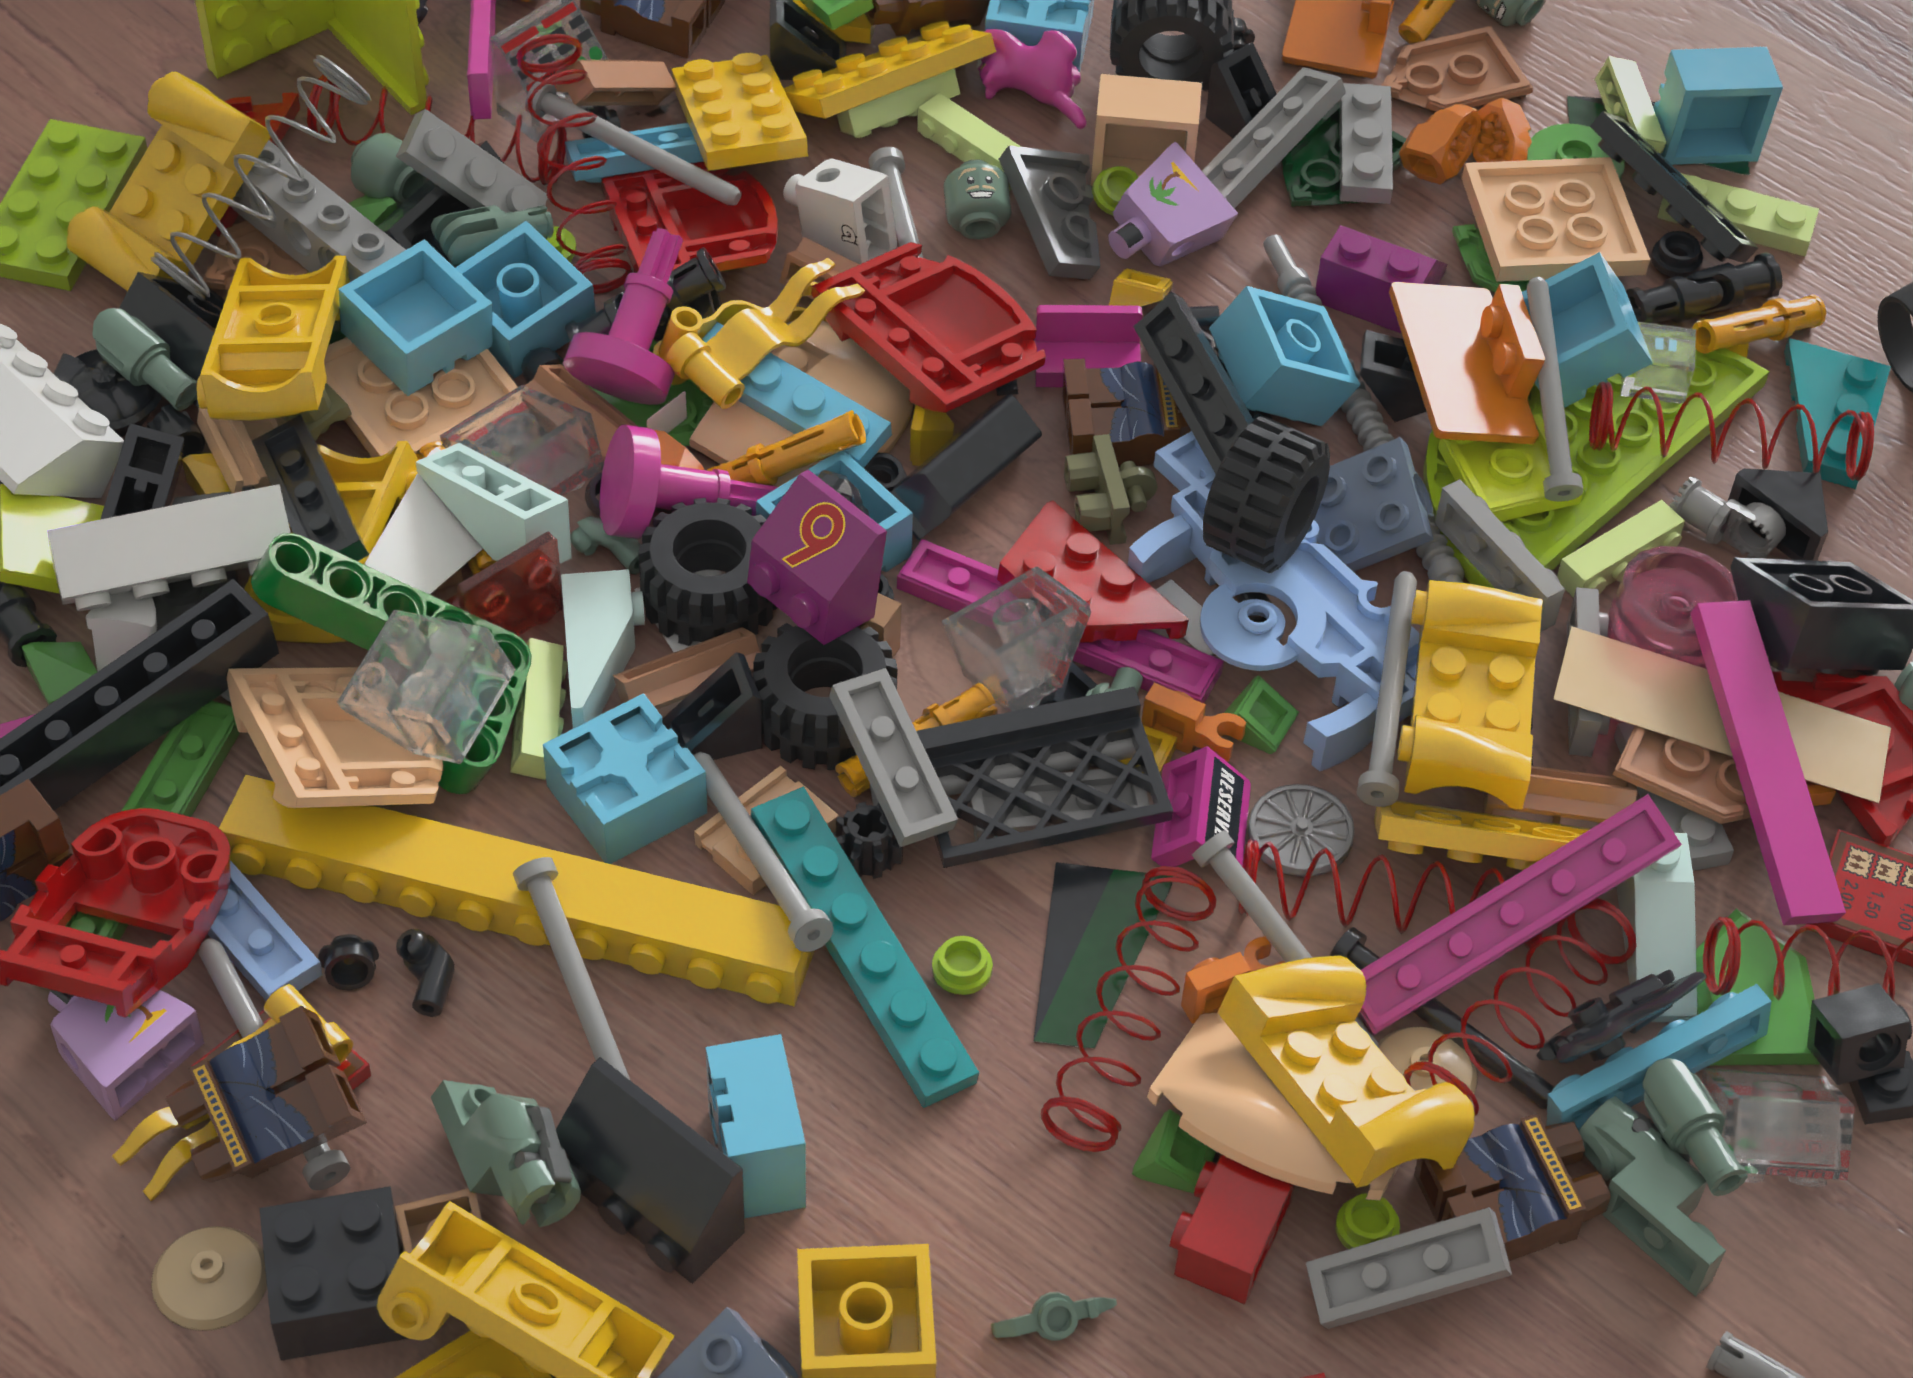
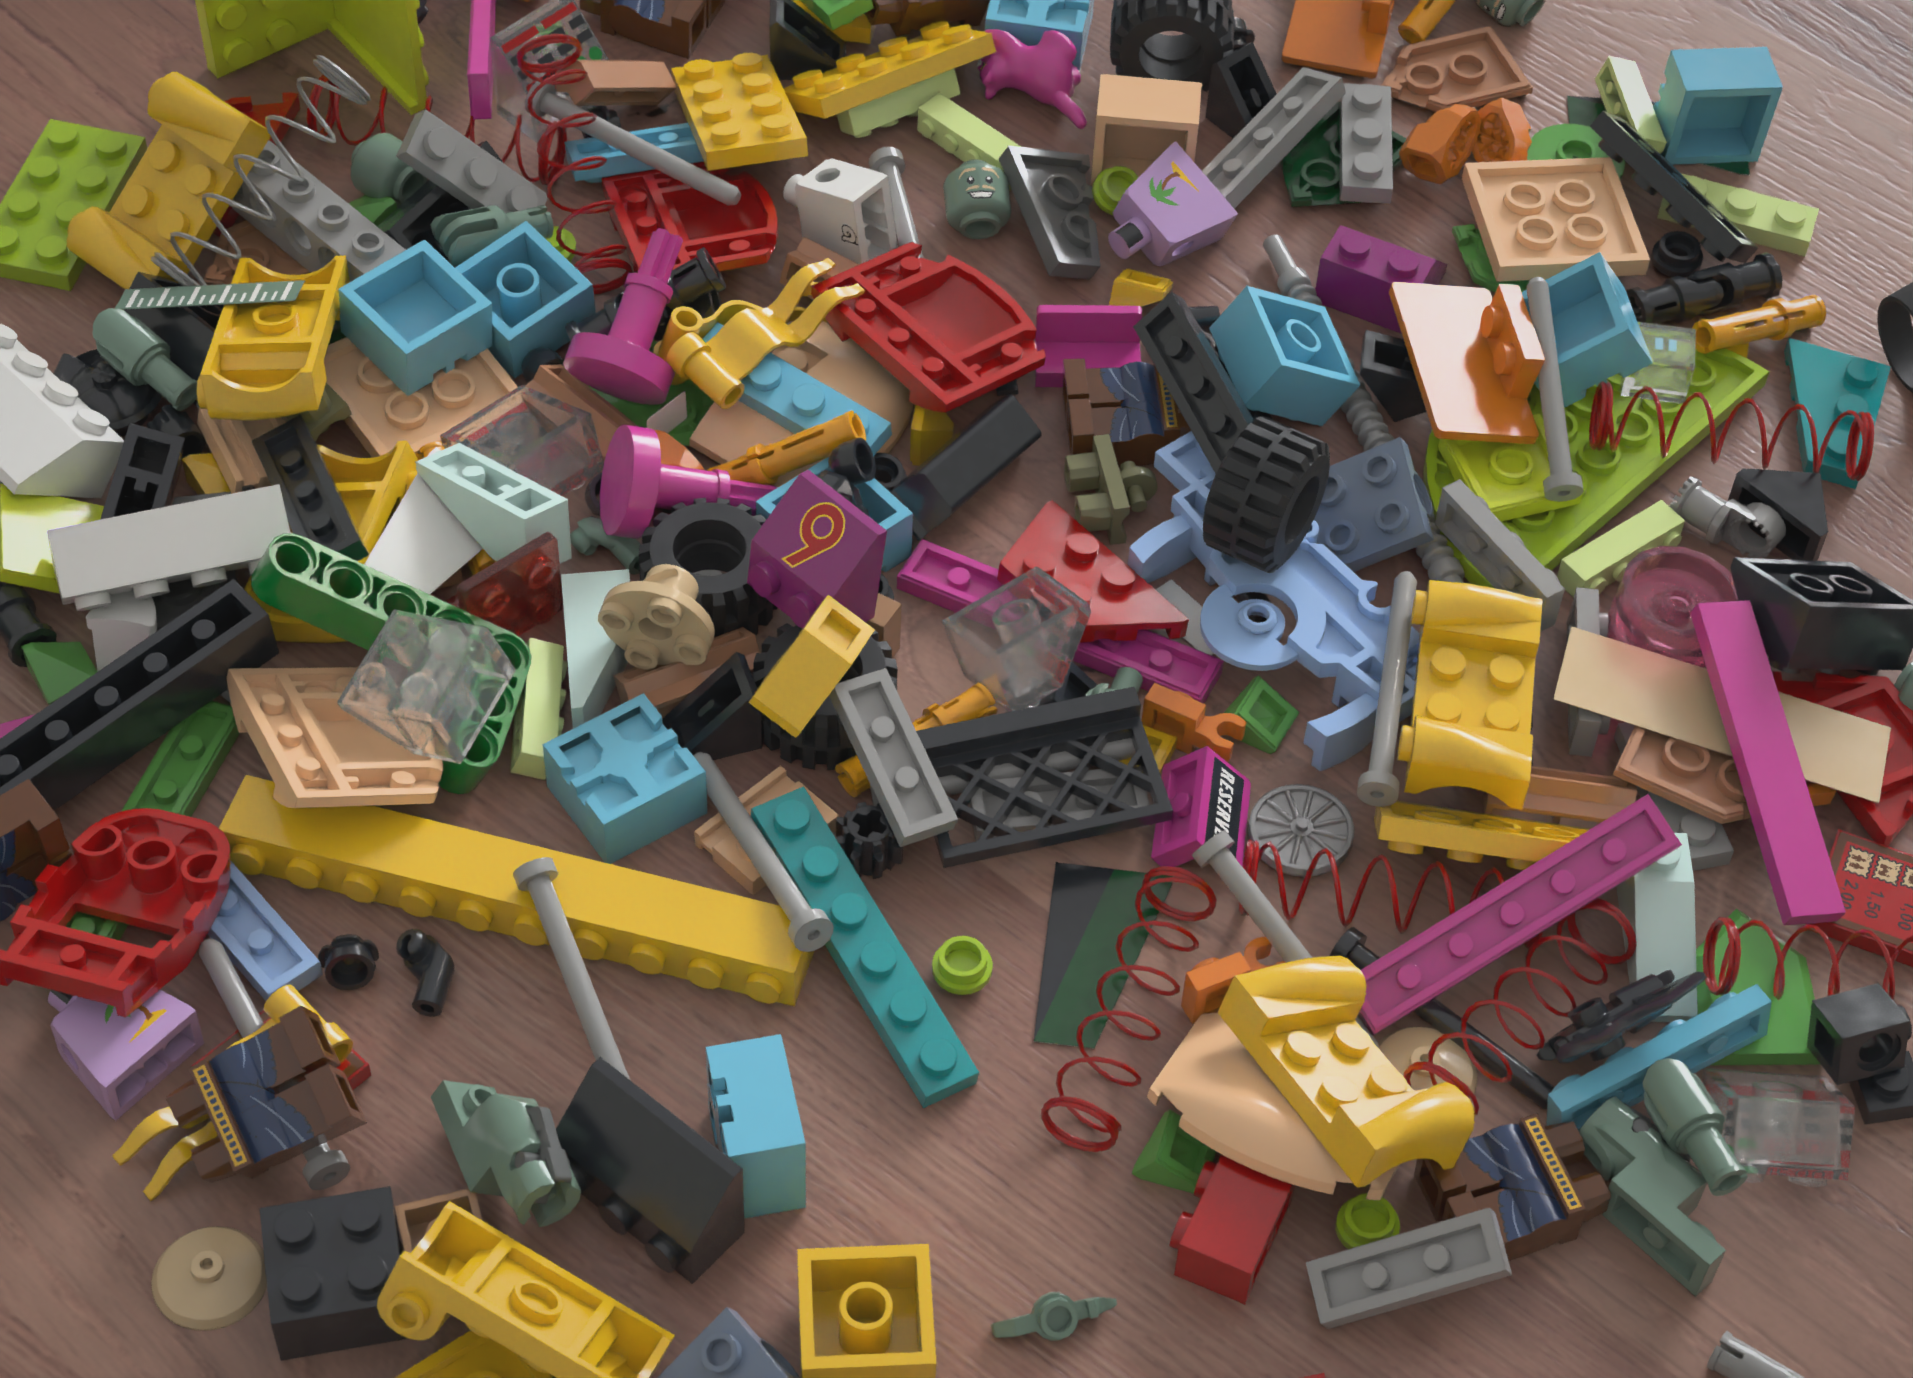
(210, 295): none -> sand green sticker
(658, 619): none -> tan plate
(811, 666): none -> yellow slope
(853, 460): none -> black hinge

